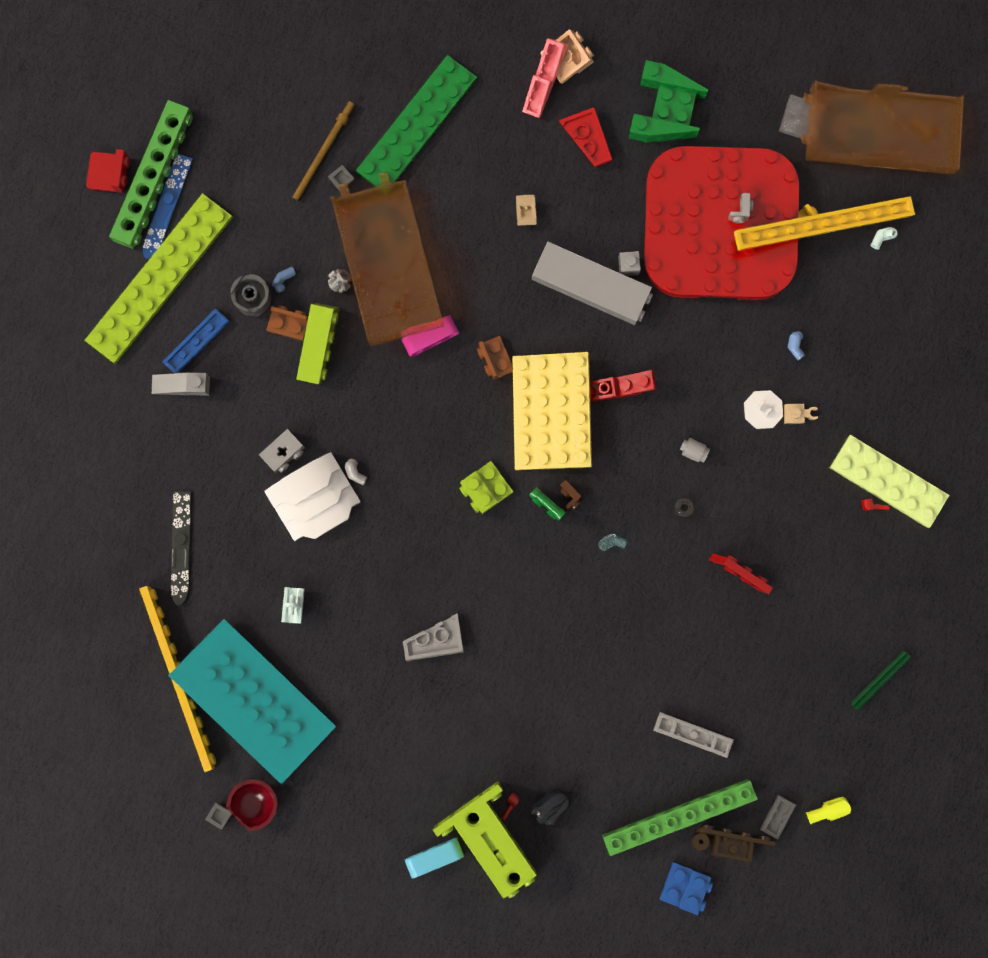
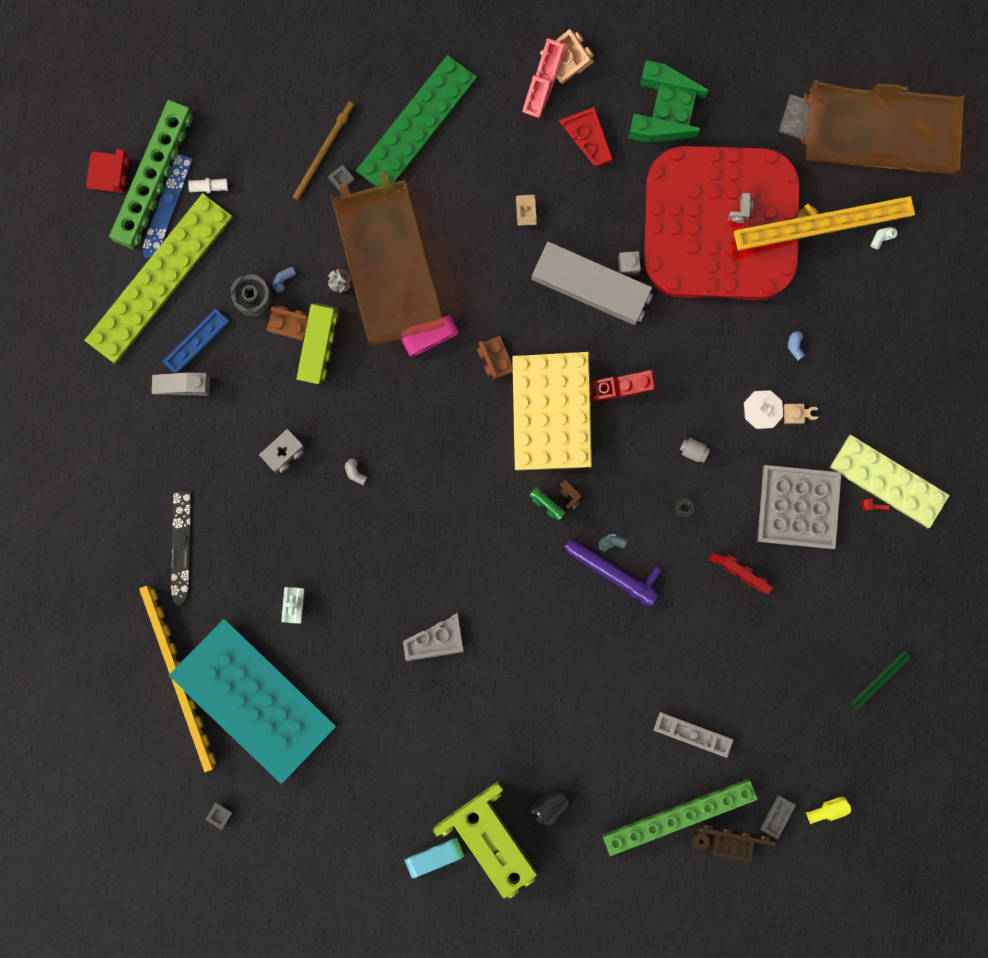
(208, 185): none -> white pin
(252, 804): dark red cylinder -> none
(313, 498): white slope -> none
(485, 488): lime plate -> none
(513, 800): red hand -> none
(637, 589): none -> dark purple cylinder
(686, 888): blue plate -> none
(799, 507): none -> light grey plate

